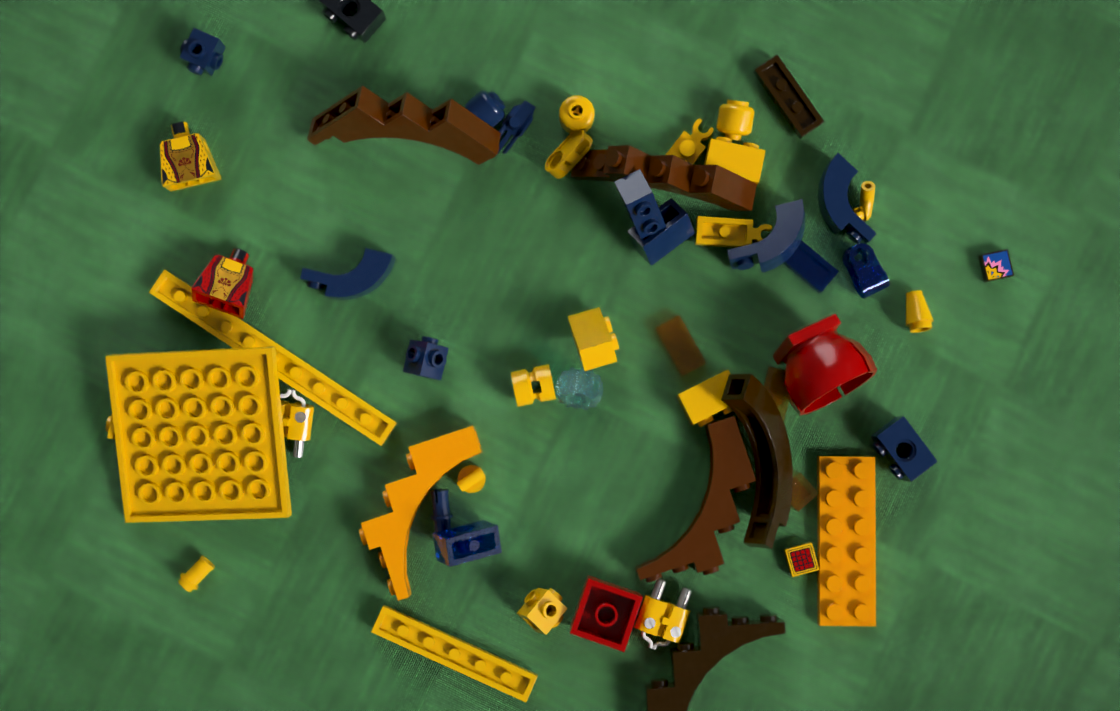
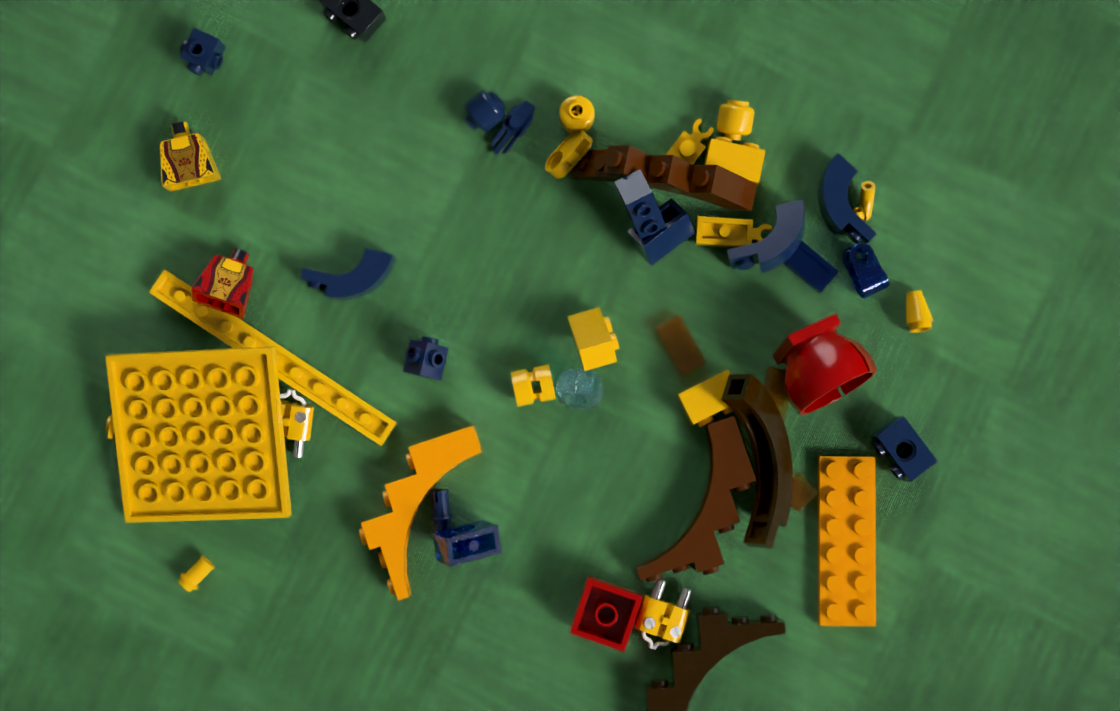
(369, 116): reddish brown arch -> none
(454, 653): yellow plate -> none
(471, 479): yellow plate -> none
(542, 610): yellow brick -> none
(788, 96): dark brown plate -> none
(801, 559): tile -> none
(996, 265): tile -> none

